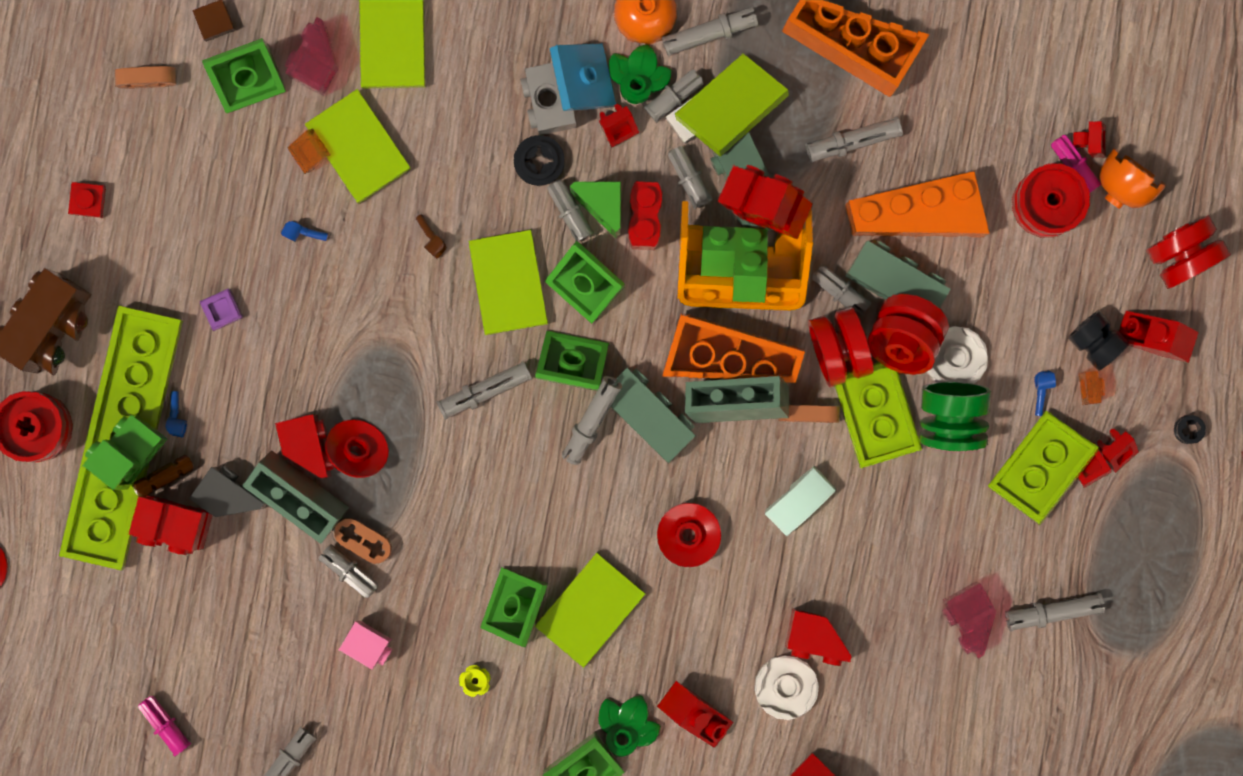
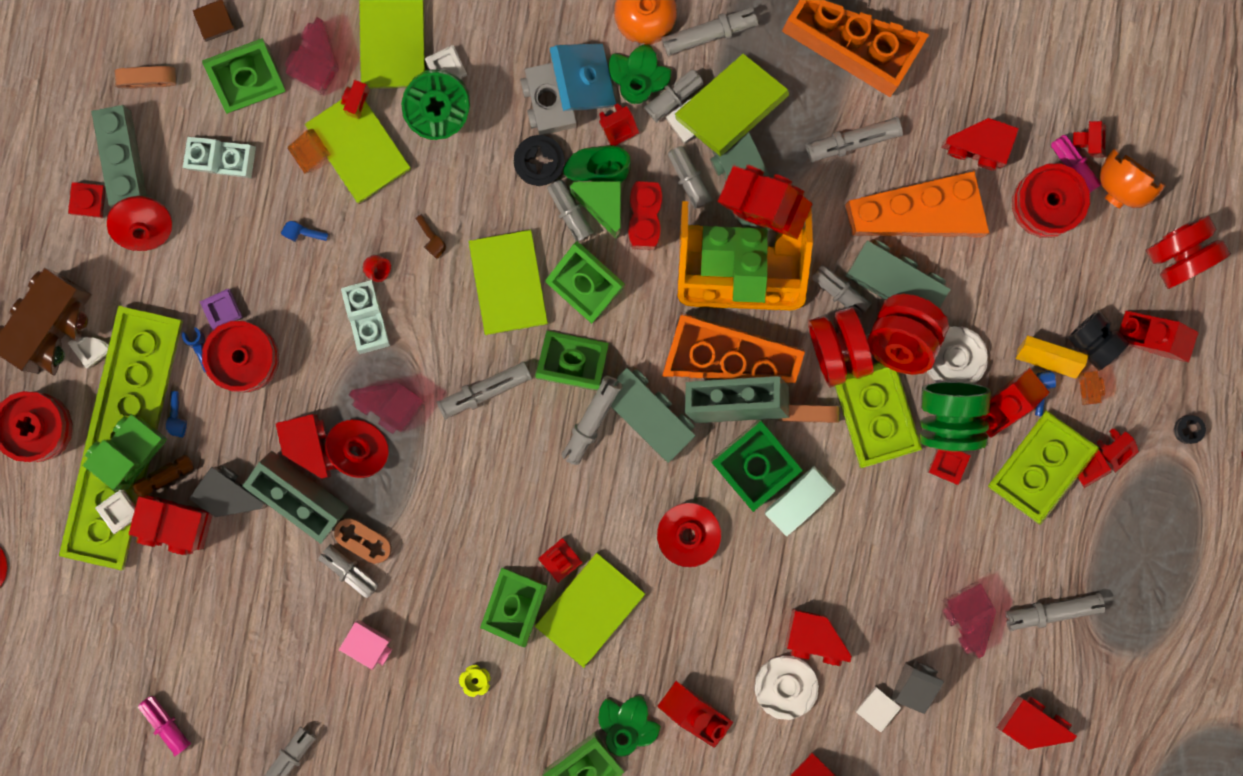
(89, 350): none -> white tile
(117, 511): none -> white tile
(118, 153): none -> sand green brick
(139, 213): none -> red dish
(196, 345): none -> blue hand
(219, 157): none -> light aqua slope
(231, 374): none -> red wheel
(355, 98): none -> red plate
(365, 317): none -> light aqua slope
(376, 268): none -> red hinge
(390, 402): none -> clear pink slope
(446, 88): none -> green wheel
(447, 60): none -> white tile
(560, 560): none -> red tile
(599, 164): none -> green cap
(756, 465): none -> green brick
(878, 709): none -> white tile
(917, 687): none -> dark grey slope
(949, 465): none -> red plate
(985, 141): none -> red slope
(1014, 401): none -> red slope
(1032, 727): none -> red slope
(1051, 356): none -> yellow tile

